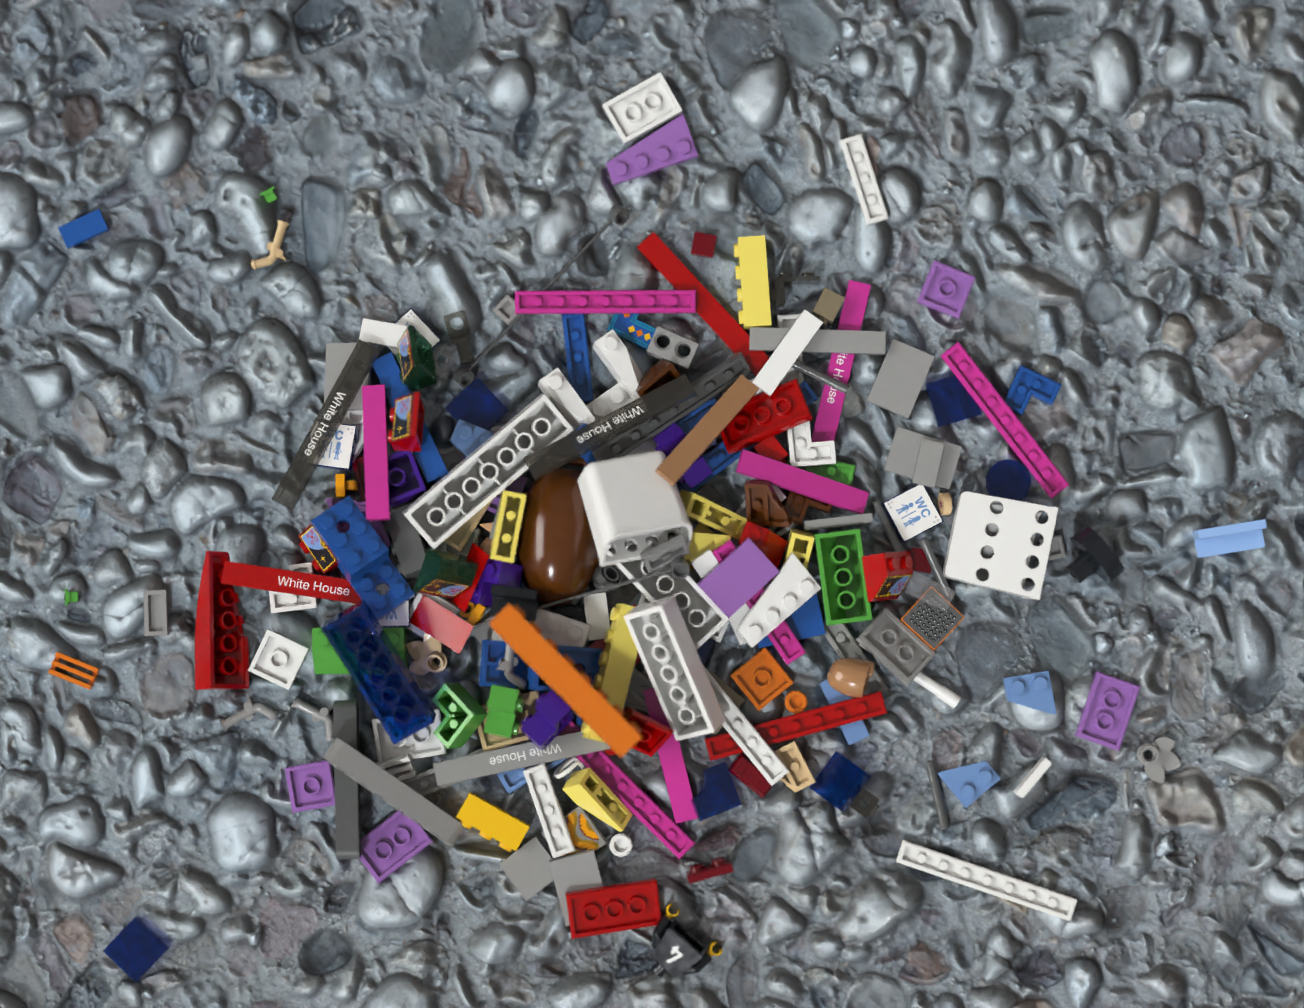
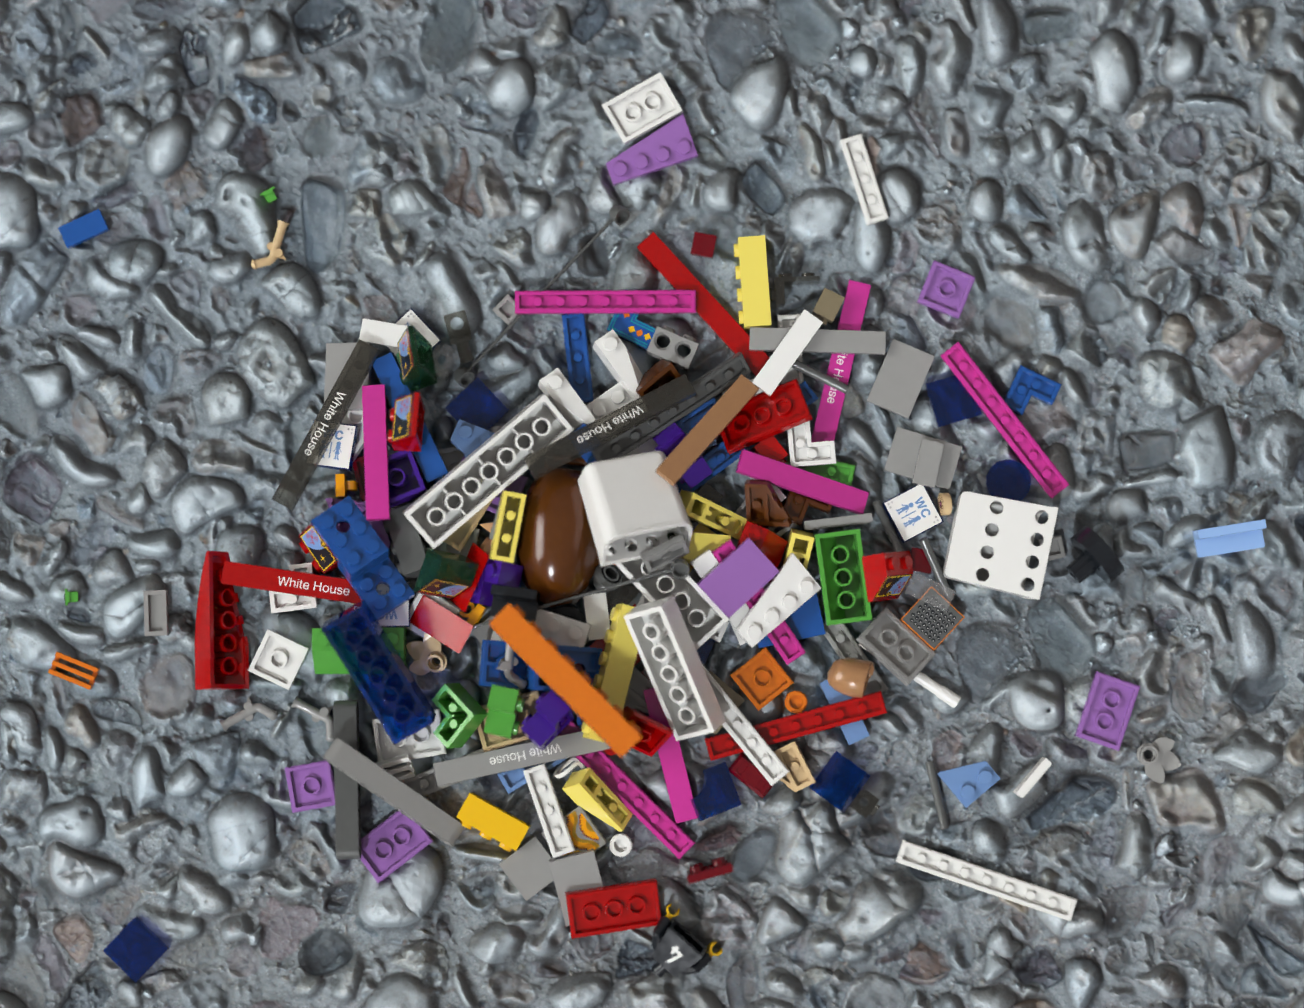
(1031, 690): medium blue wing -> none

